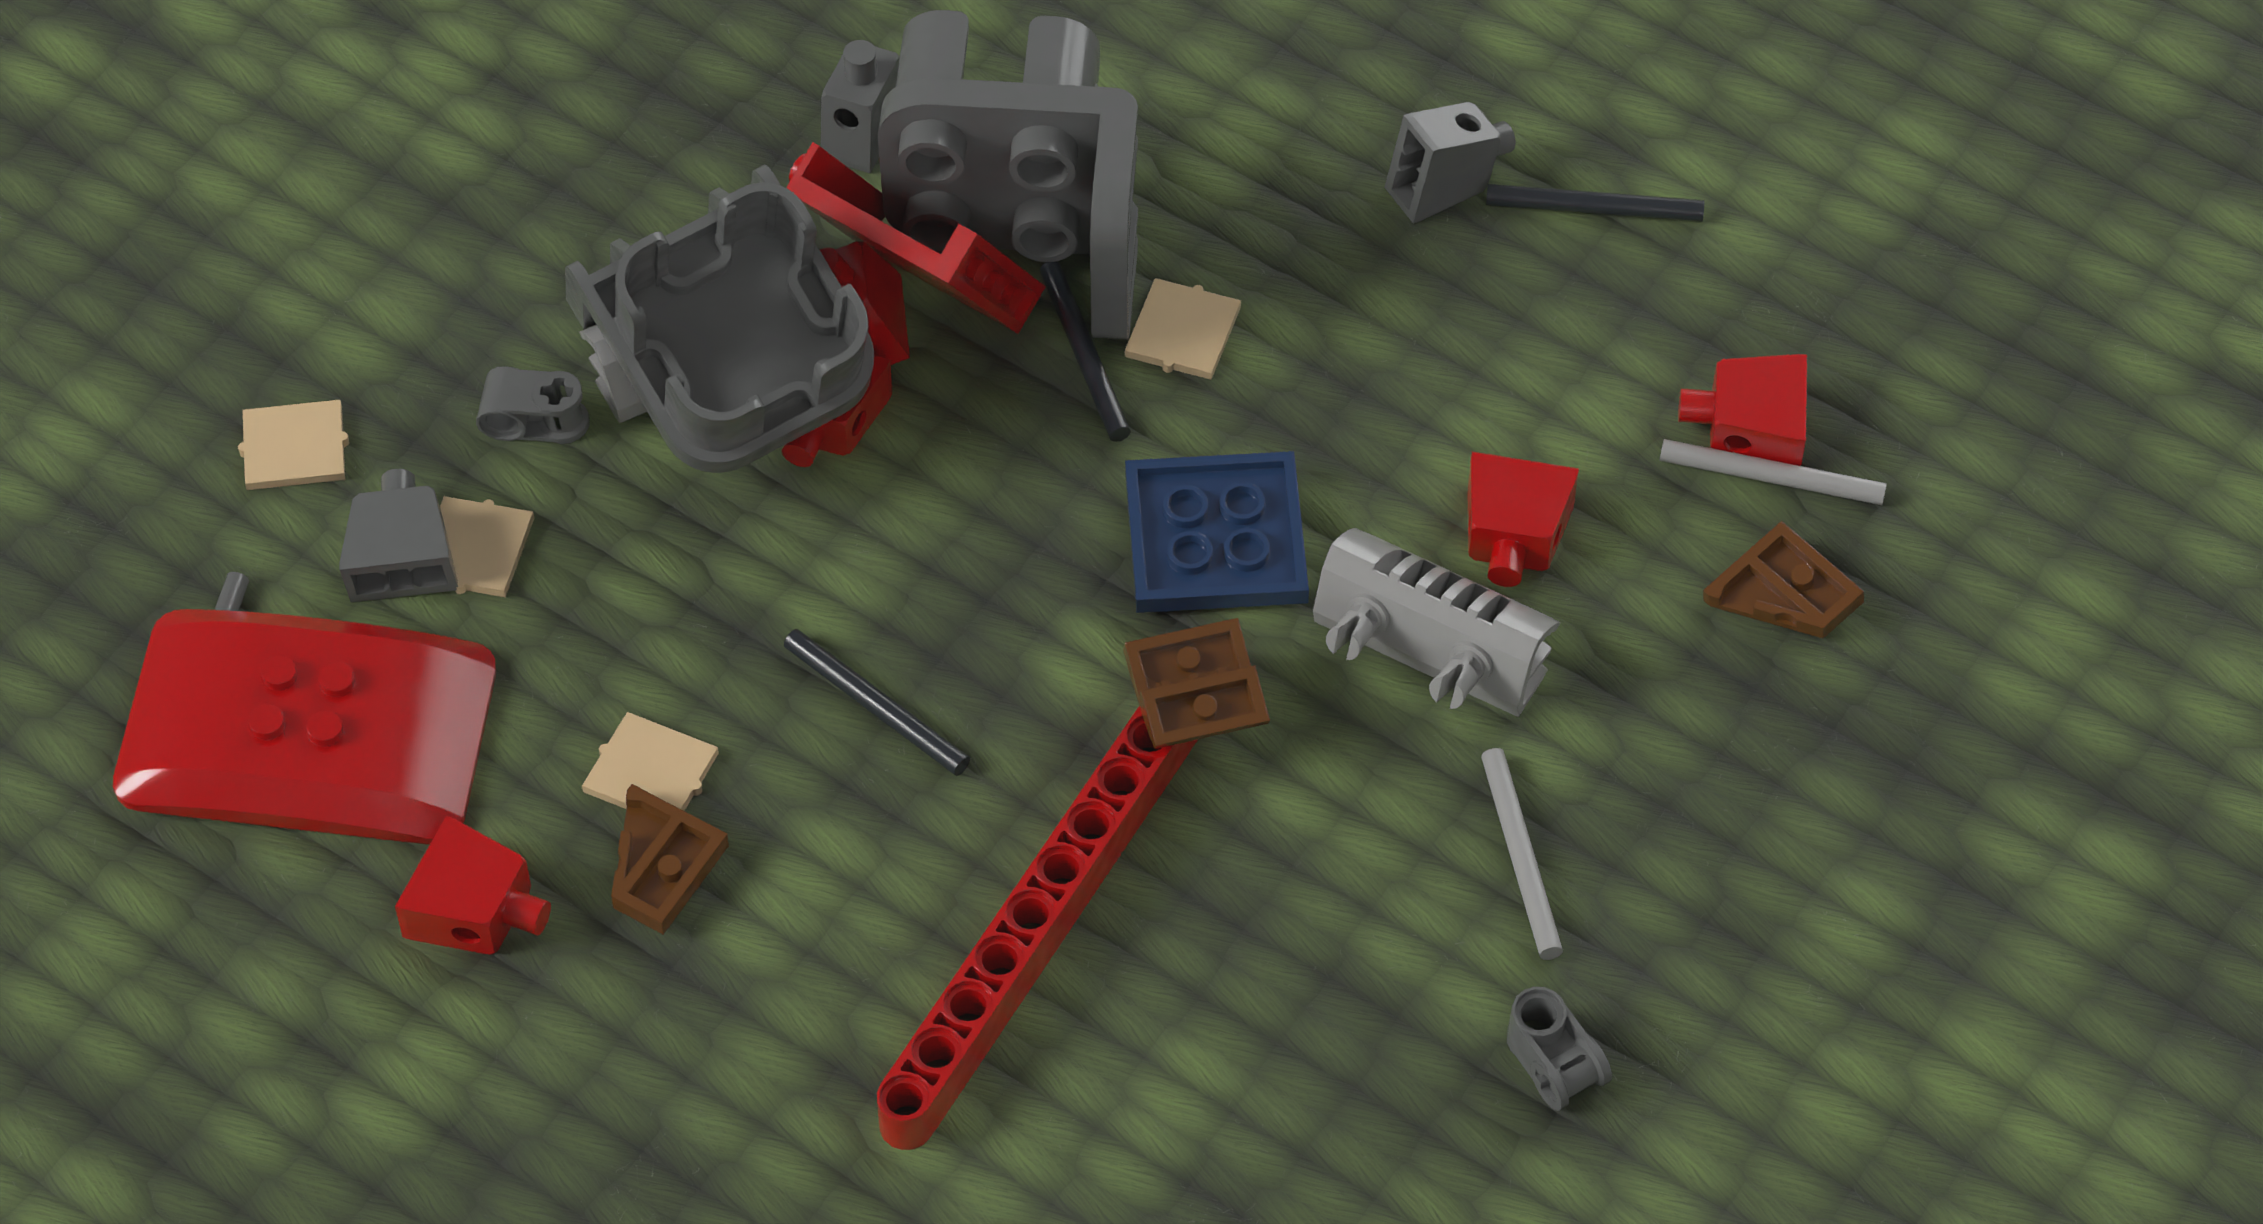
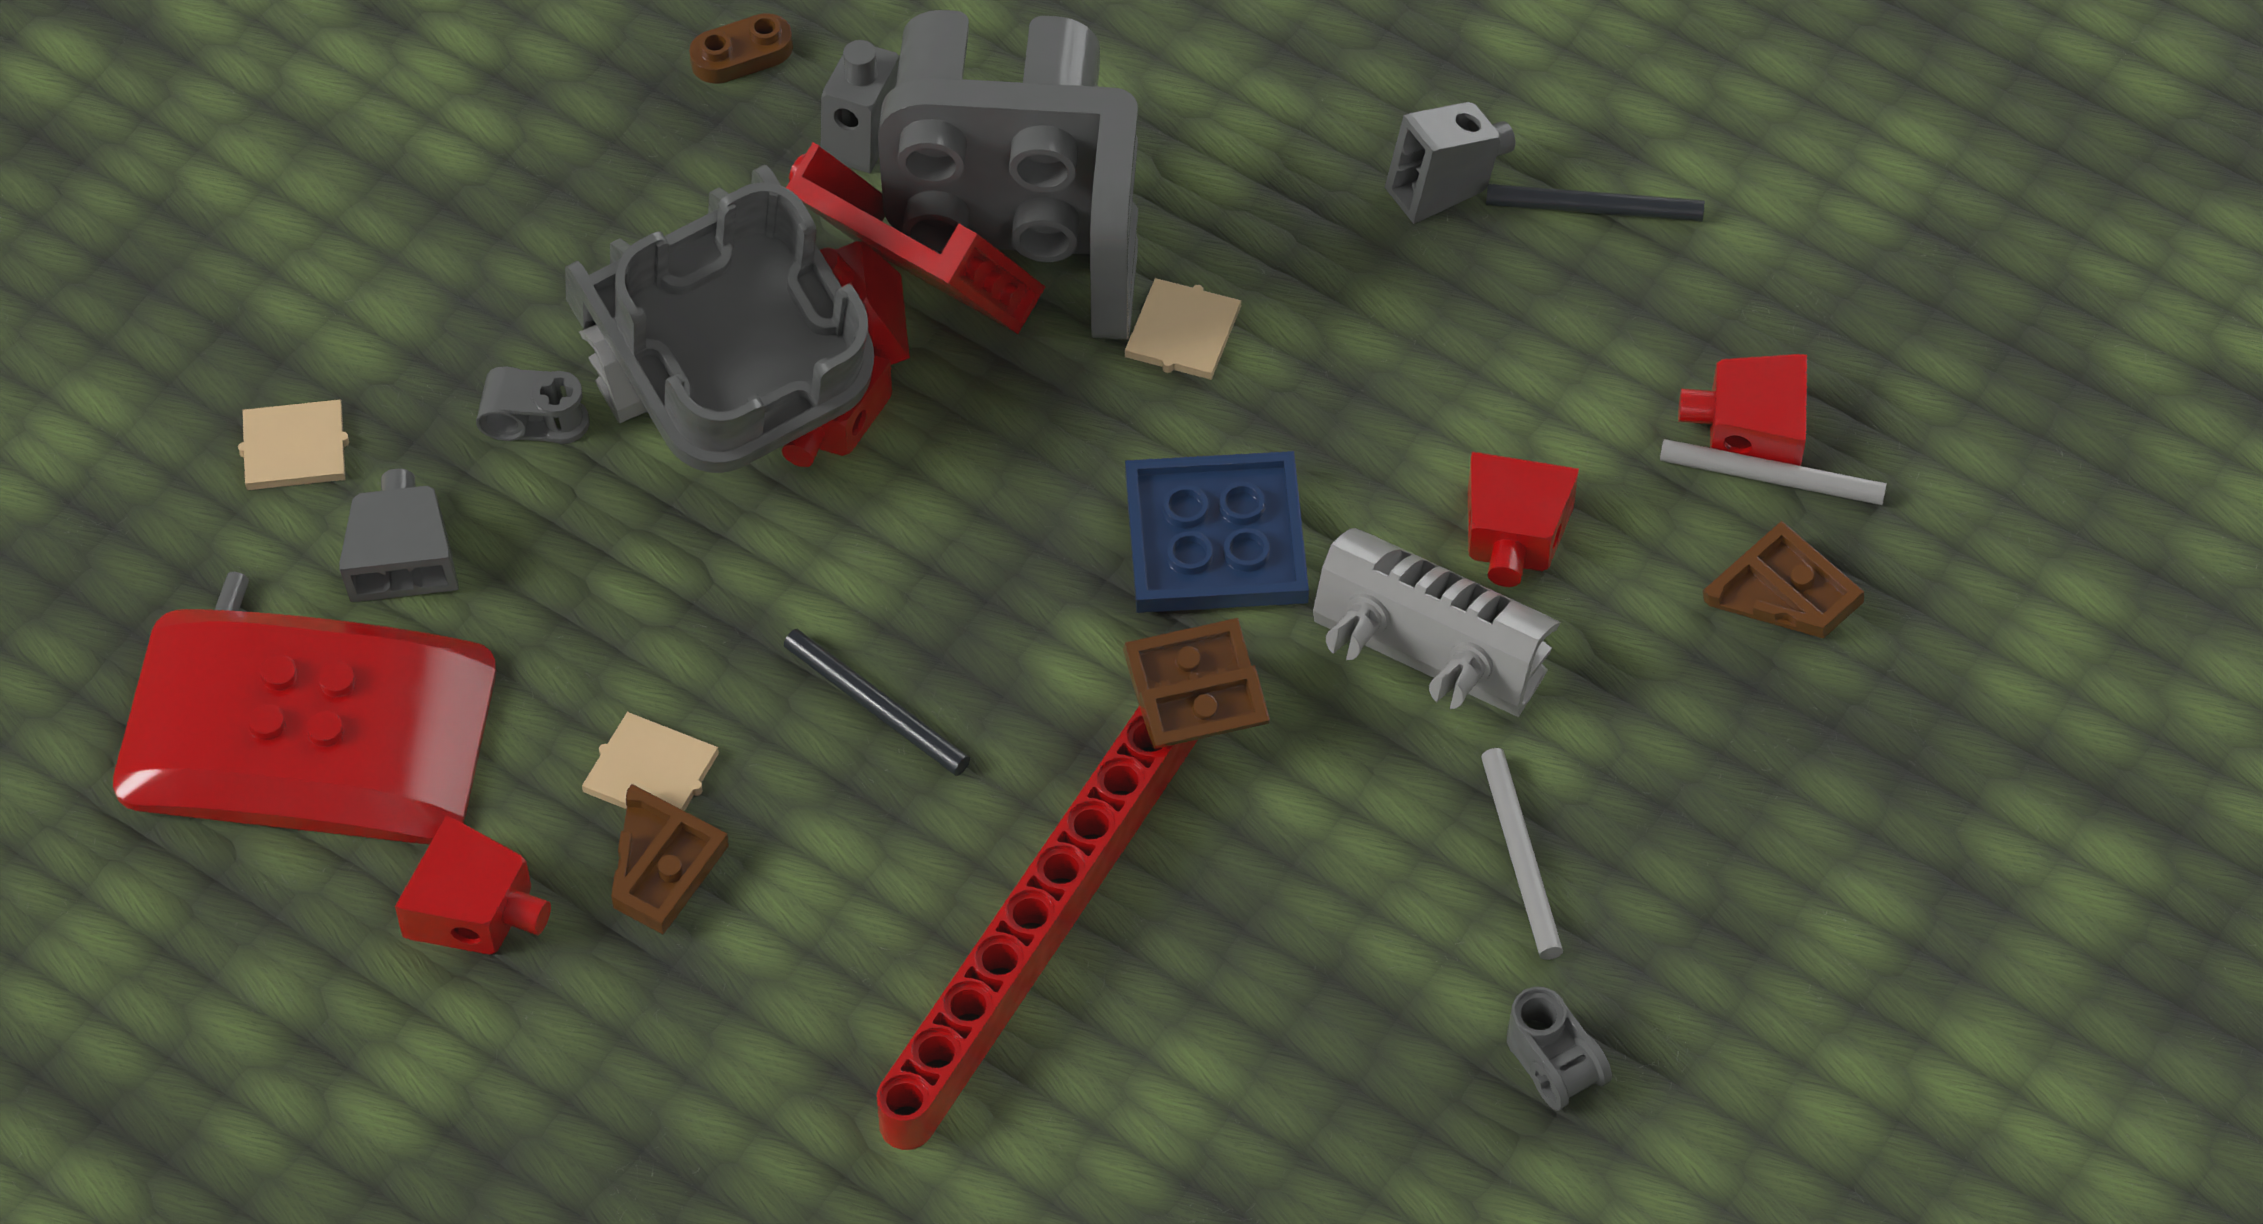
(485, 543): tan piece -> none
(741, 48): none -> reddish brown plate
(1085, 351): black bar -> none

